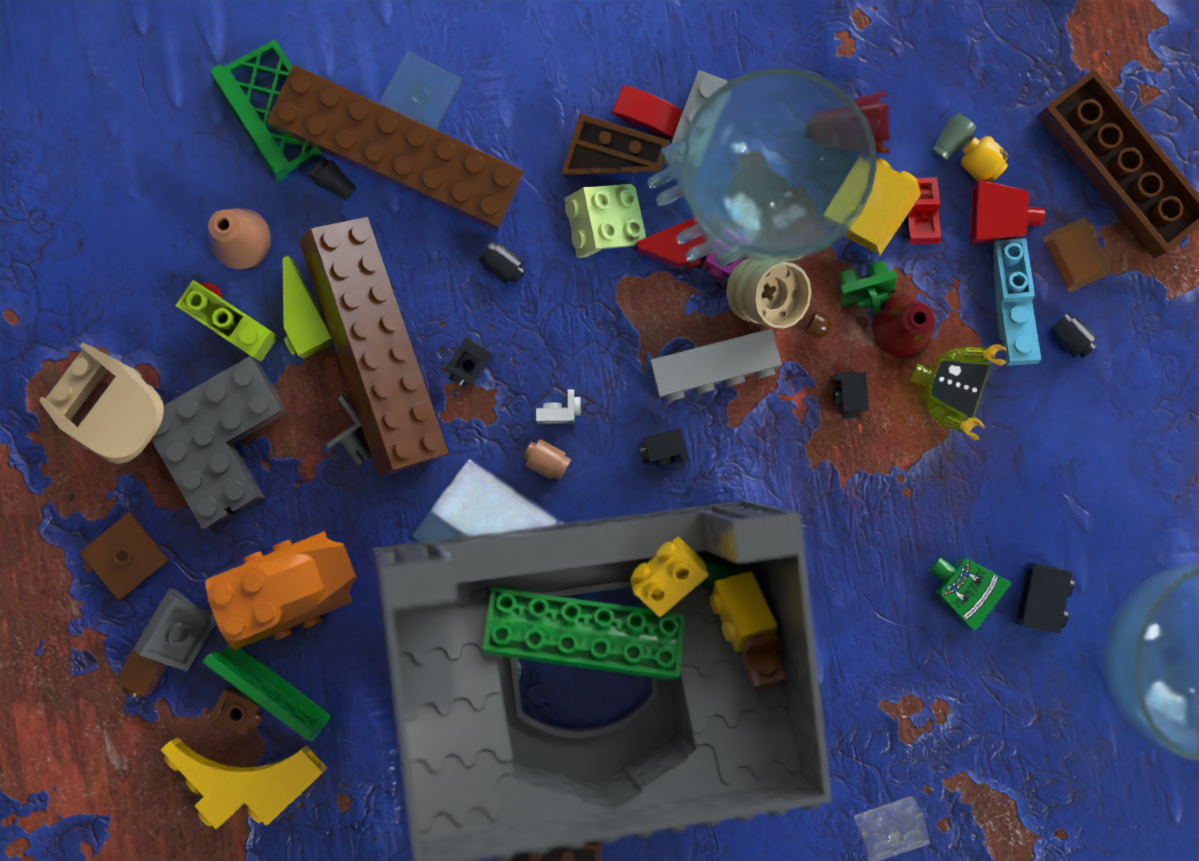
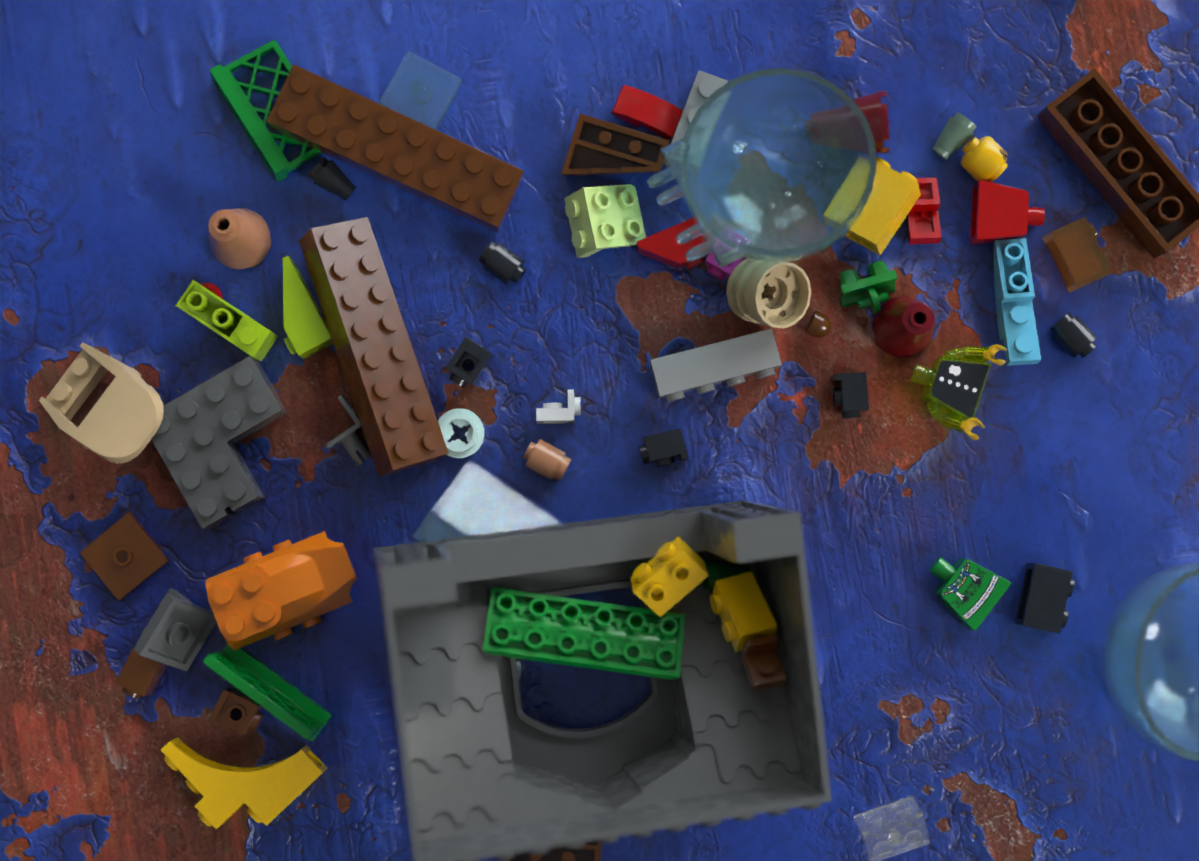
(474, 435): none -> light aqua gear

